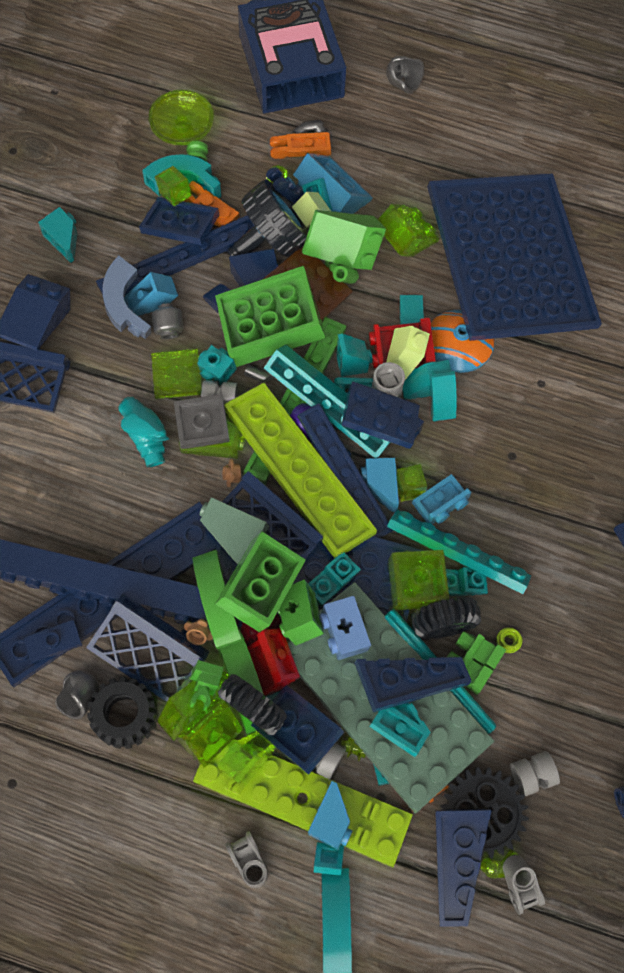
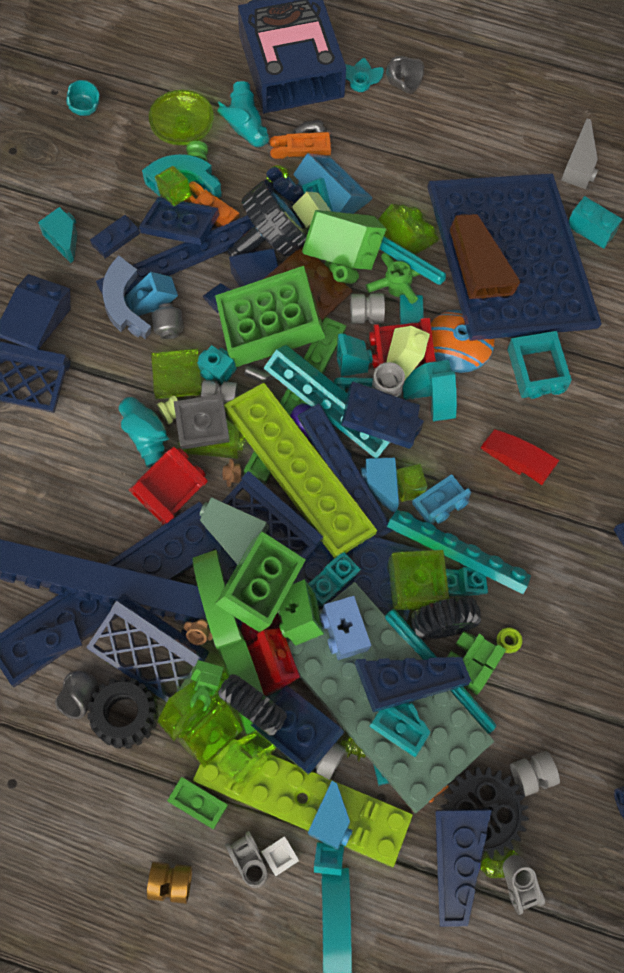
(82, 97): none -> teal hair
(115, 236): none -> dark blue plate
(167, 410): none -> yellowish green wheel
(168, 484): none -> red panel
(169, 882): none -> pearl gold wheel
(197, 803): none -> bright green plate
(244, 116): none -> teal animal
(280, 856): none -> white plate
(362, 75): none -> teal plate
(367, 308): none -> light grey wheel
(397, 279): none -> bright green bar
(415, 262): none -> teal axle
(481, 260): none -> reddish brown slope
(520, 455): none -> red slope
(536, 344): none -> teal window
(583, 159): none -> light grey slope
(594, 222): none -> teal brick

